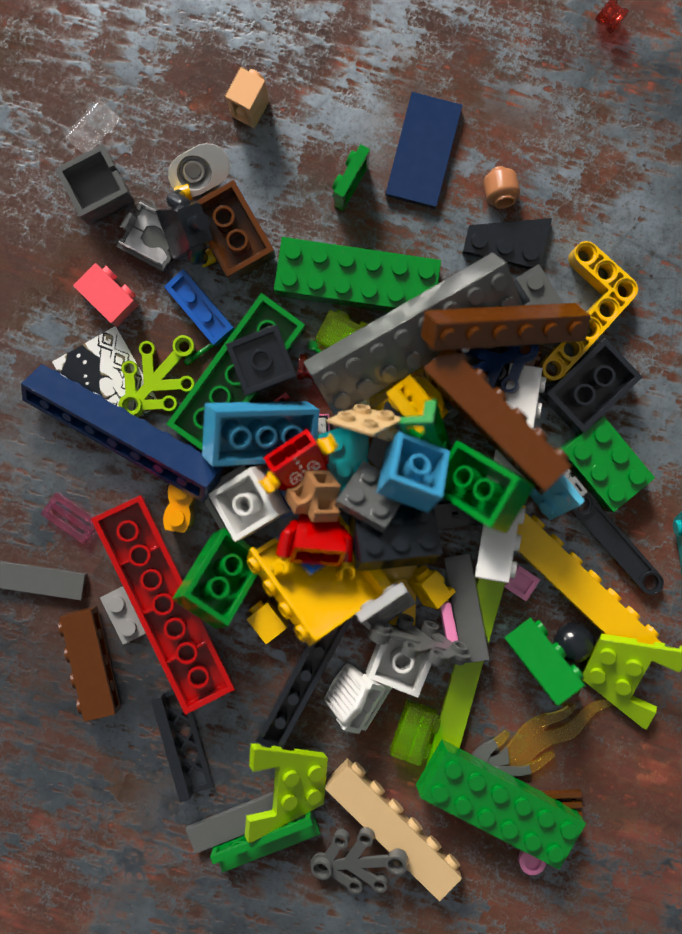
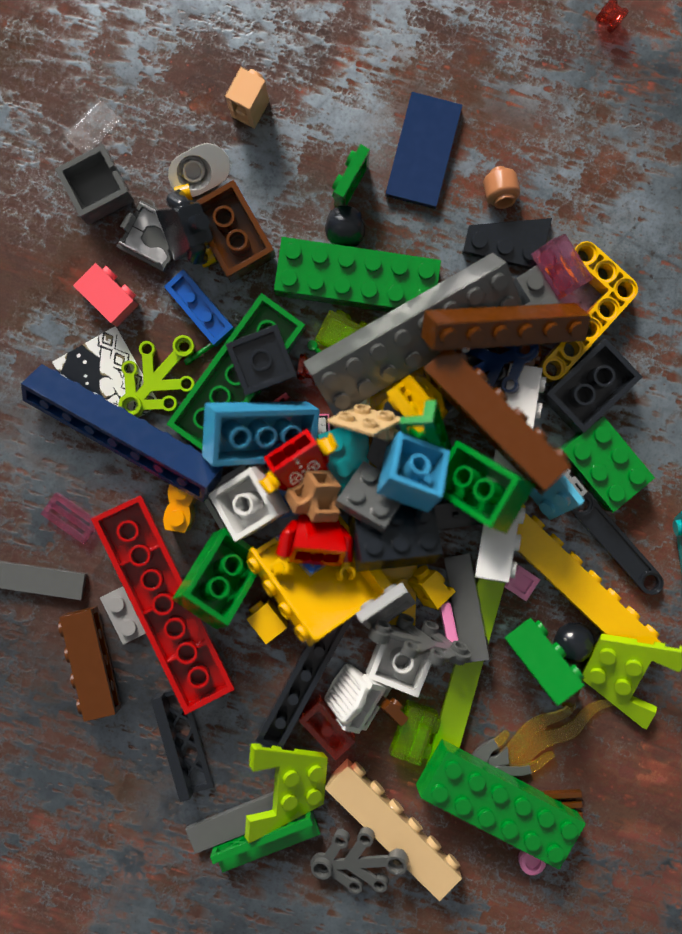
(325, 728): none -> clear red brick
(345, 226): none -> black hair
(393, 710): none -> reddish brown plate
(562, 266): none -> clear pink brick

